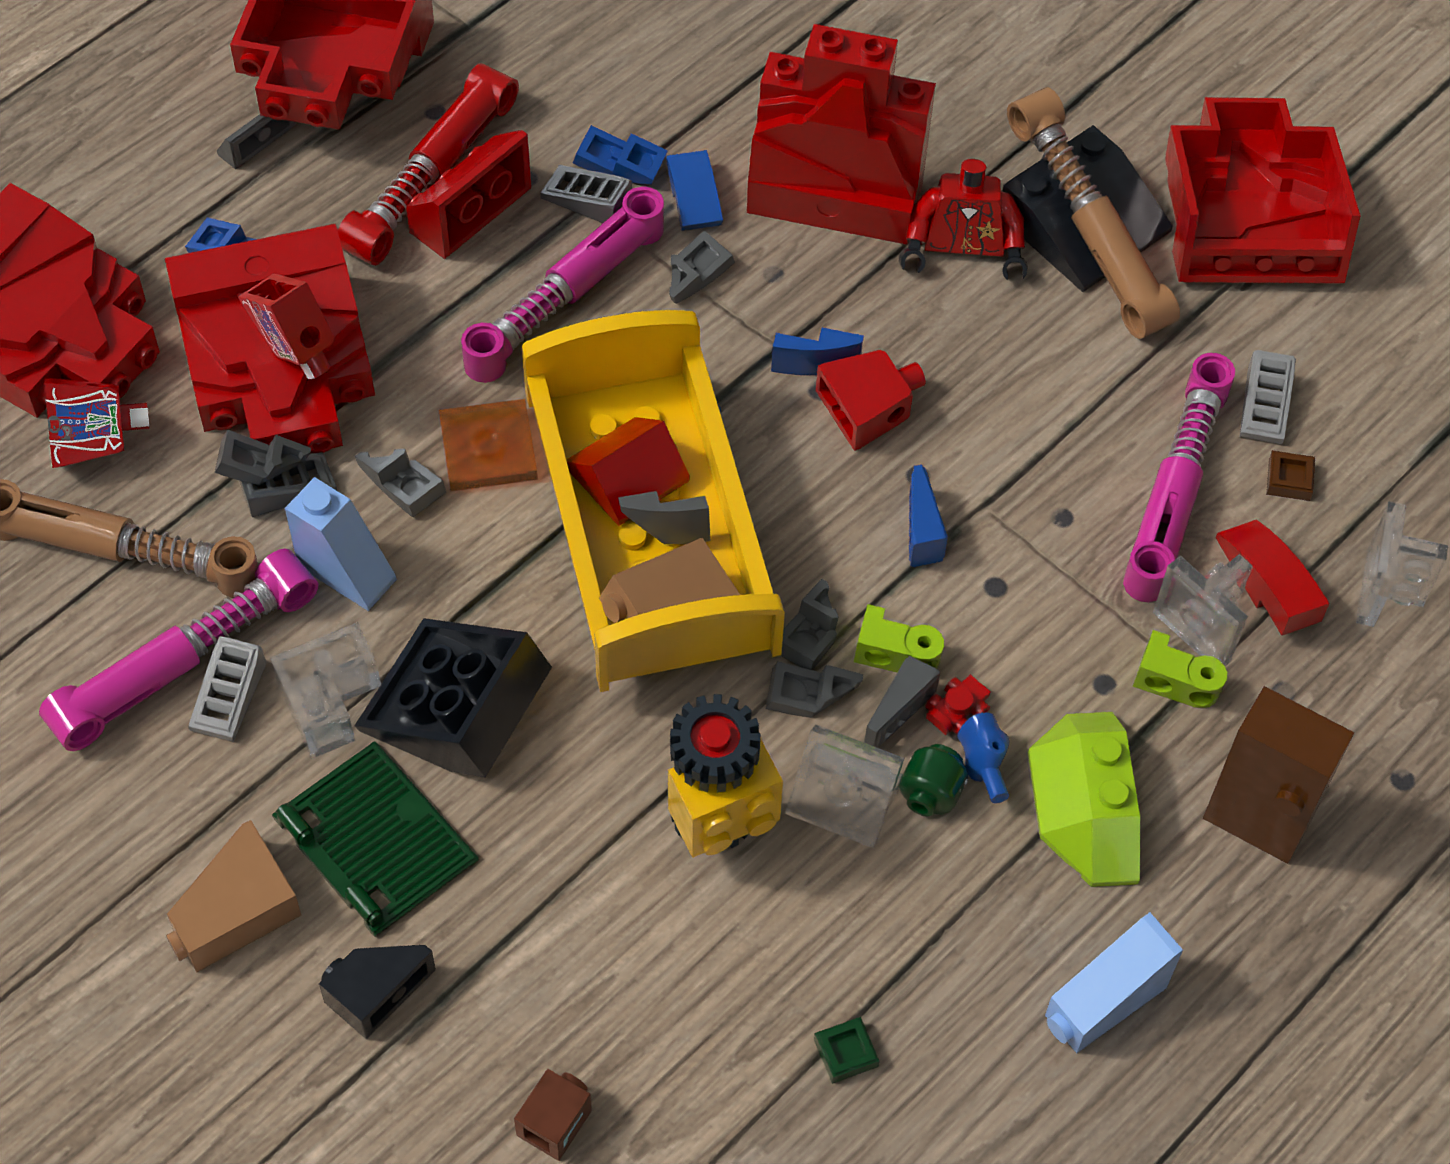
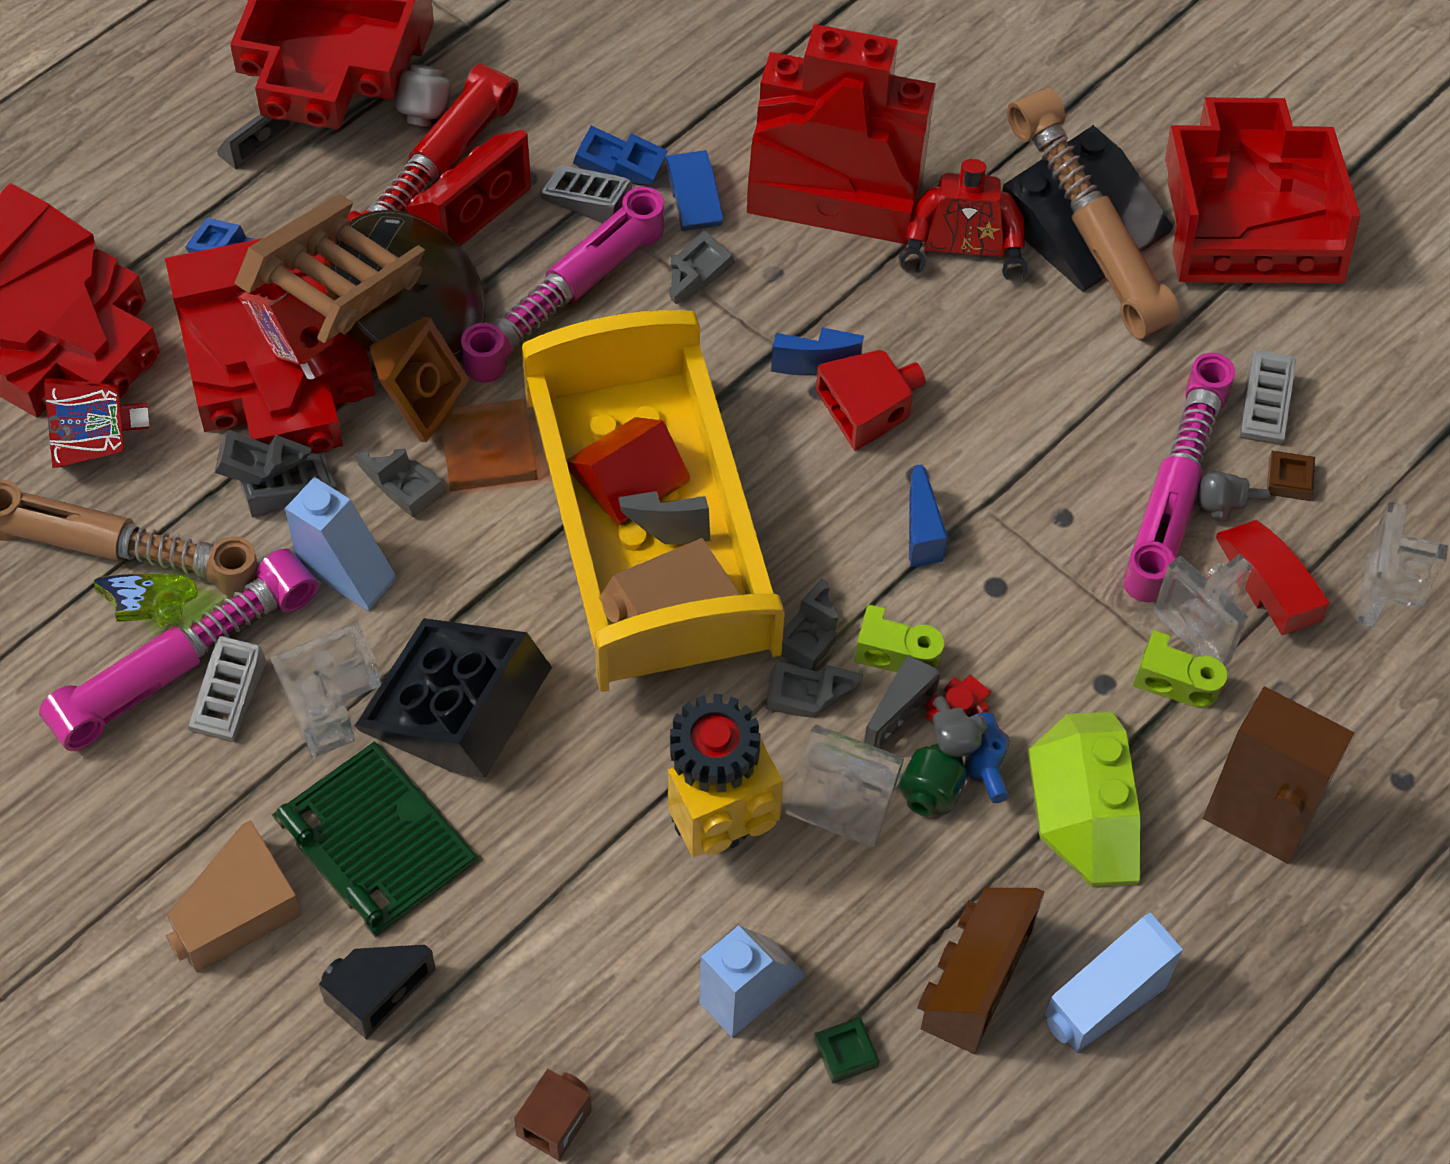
(147, 596): none -> clear neon green arm
(313, 235): none -> medium nougat fence
(419, 374): none -> dark orange slope
(422, 94): none -> light grey head
(445, 291): none -> dark brown dish
(744, 978): none -> light blue slope
(955, 731): none -> dark grey piece
(979, 965): none -> reddish brown slope
(1224, 491): none -> dark grey piece

